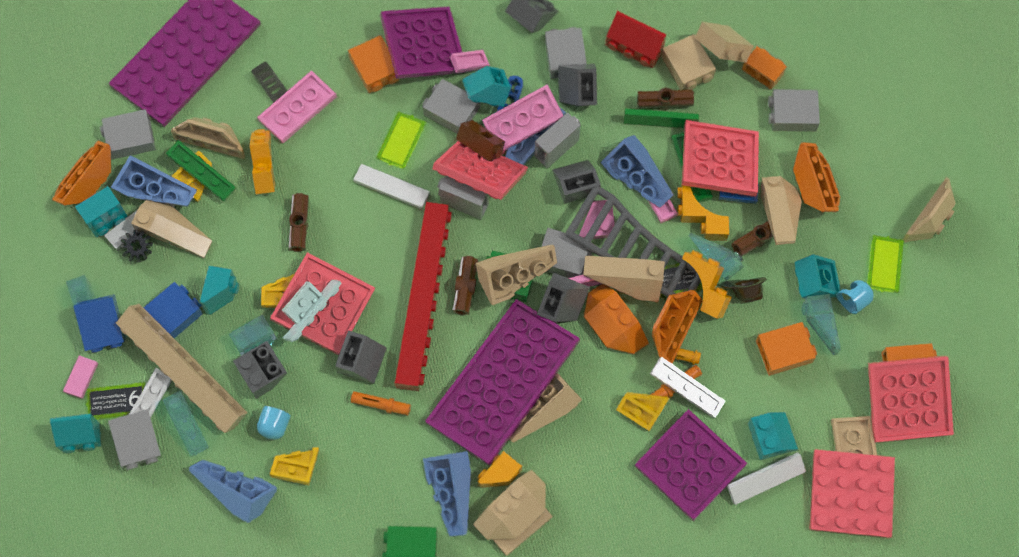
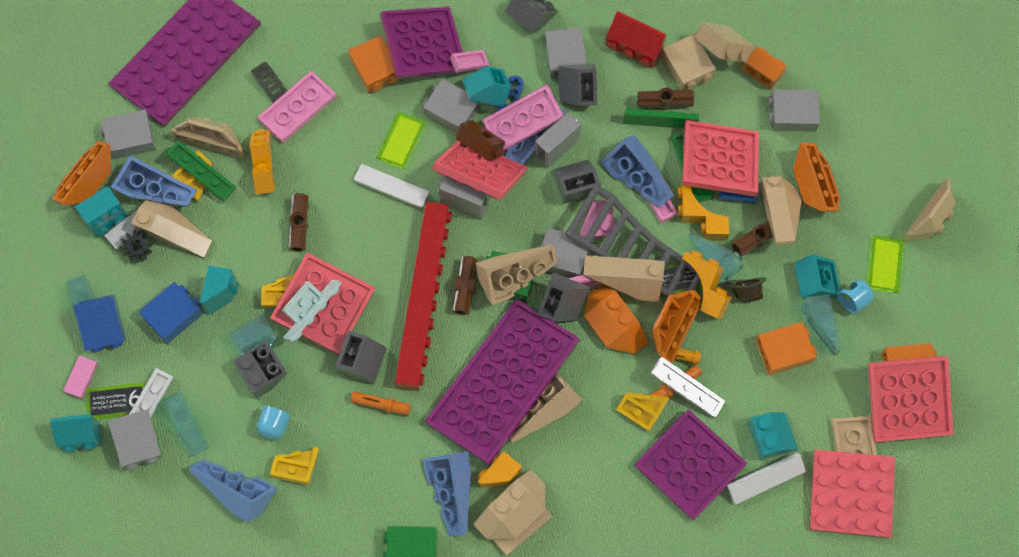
(181, 368): tan brick -> none

